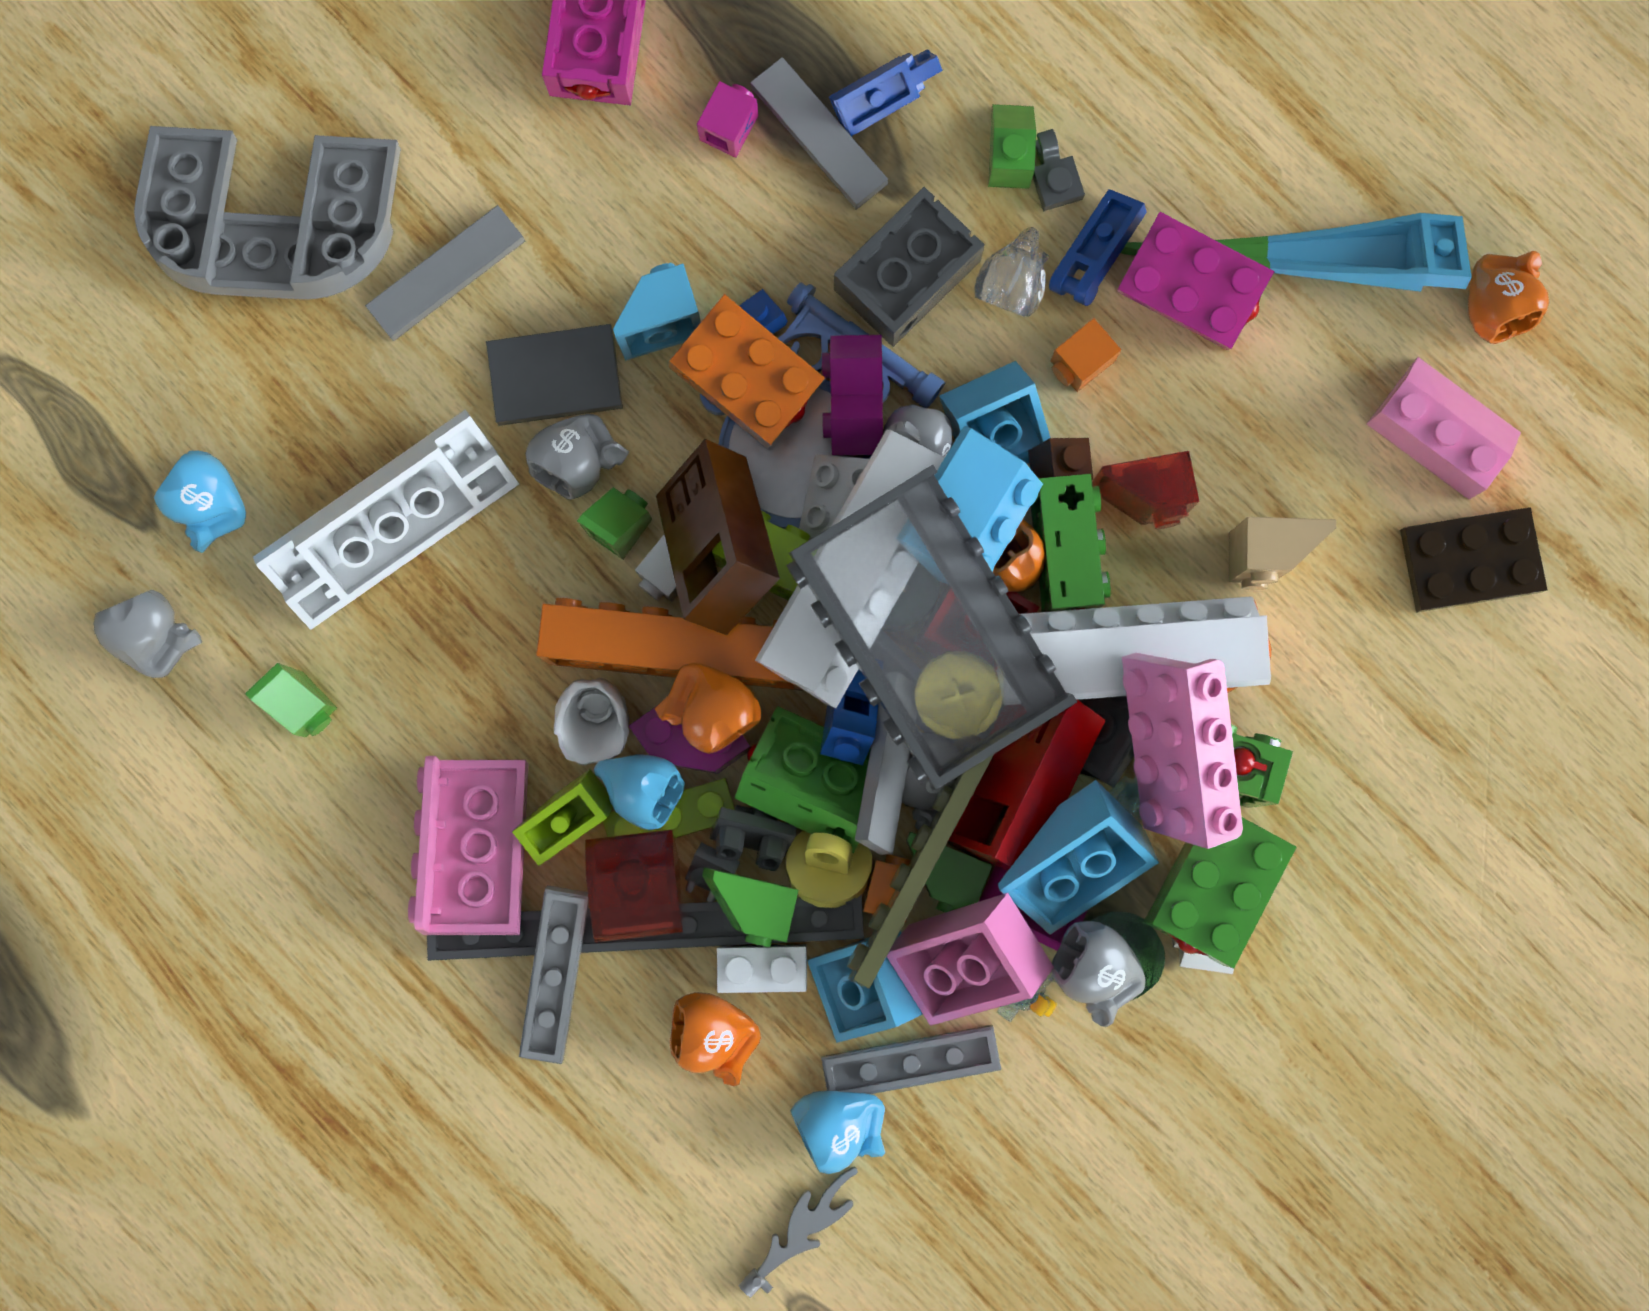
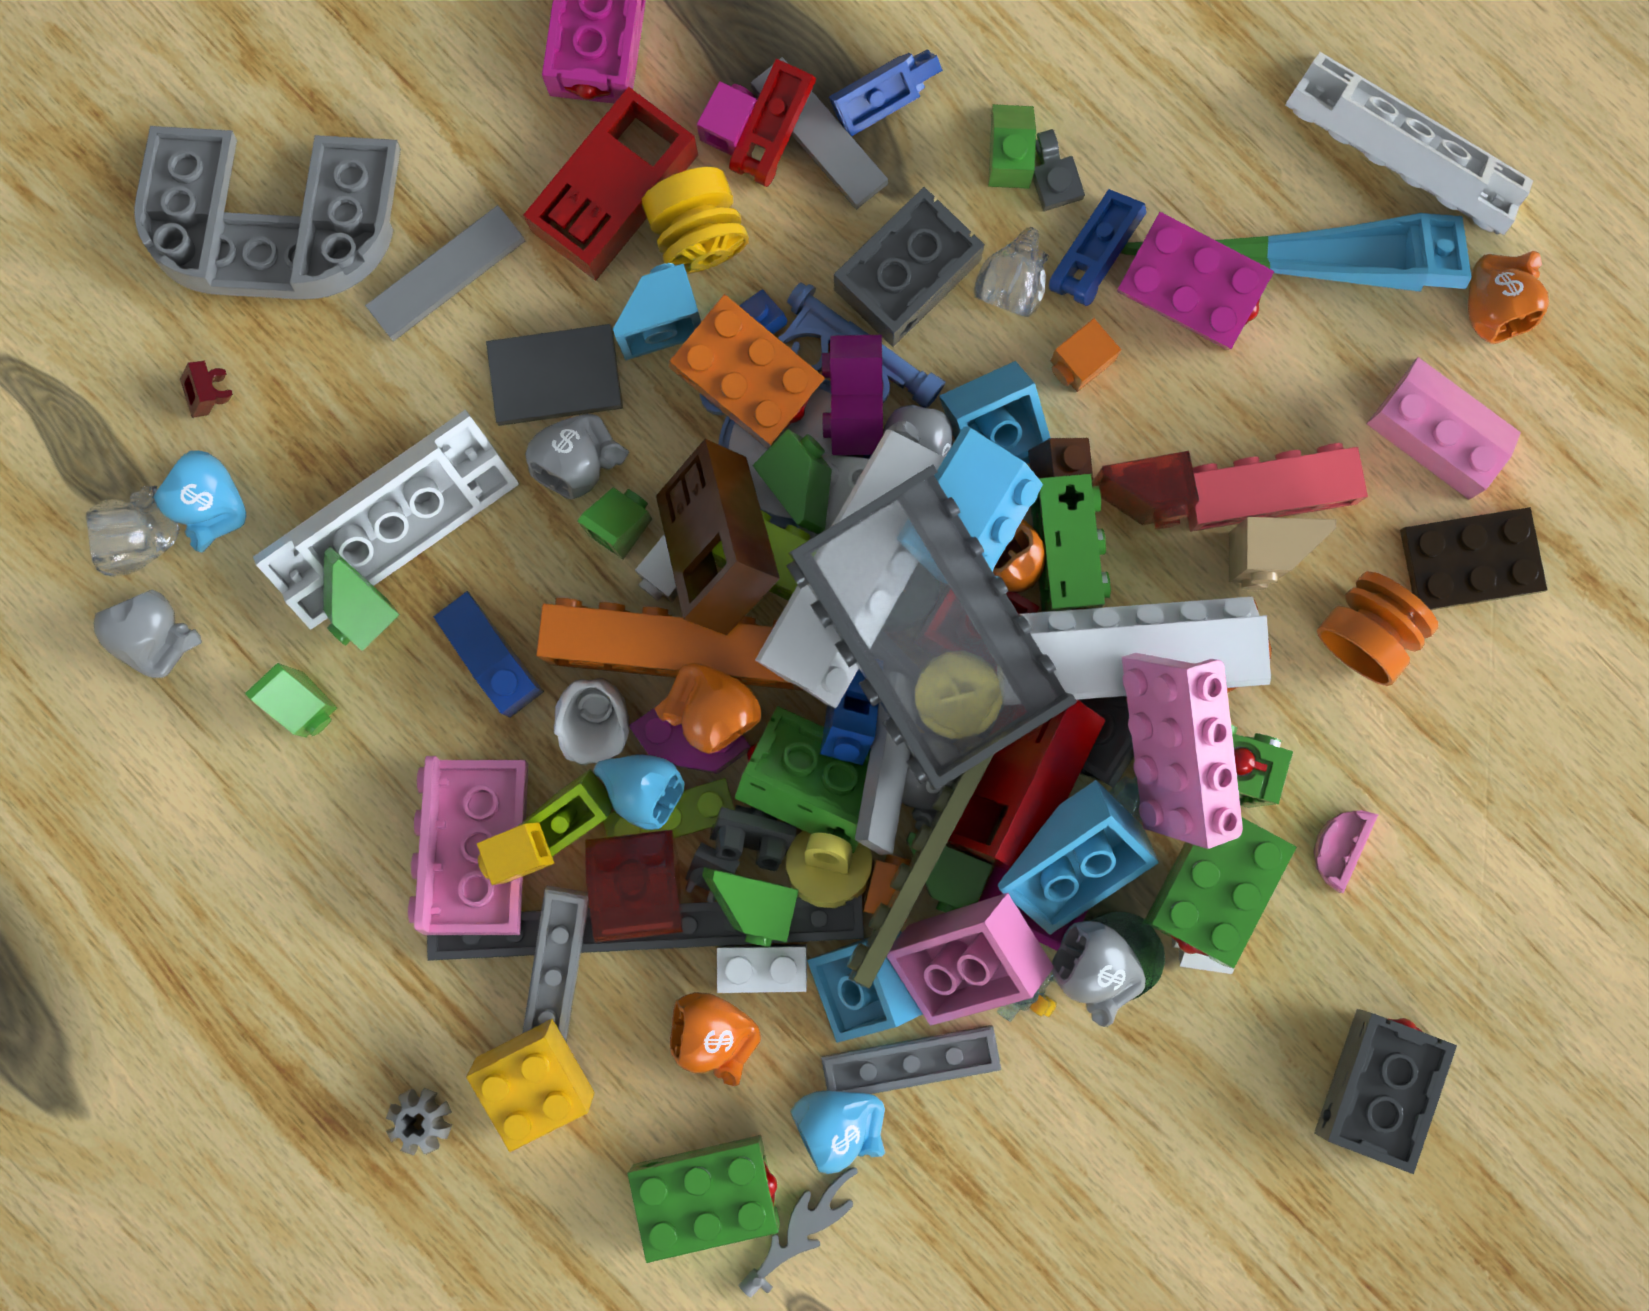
(129, 534): none -> clear piece
(199, 388): none -> dark red tile
(352, 603): none -> bright green slope
(432, 1126): none -> light grey piece
(488, 655): none -> blue slope
(514, 853): none -> yellow brick
(530, 1085): none -> yellow brick
(611, 181): none -> red piece
(695, 219): none -> yellow wheel
(704, 1198): none -> bright green piece
(772, 121): none -> red plate
(798, 478): none -> bright green slope
(1277, 487): none -> coral brick
(1341, 845): none -> bright pink tile
(1377, 628): none -> orange wheel
(1385, 1090): none -> dark grey piece
(1410, 144): none -> white slope

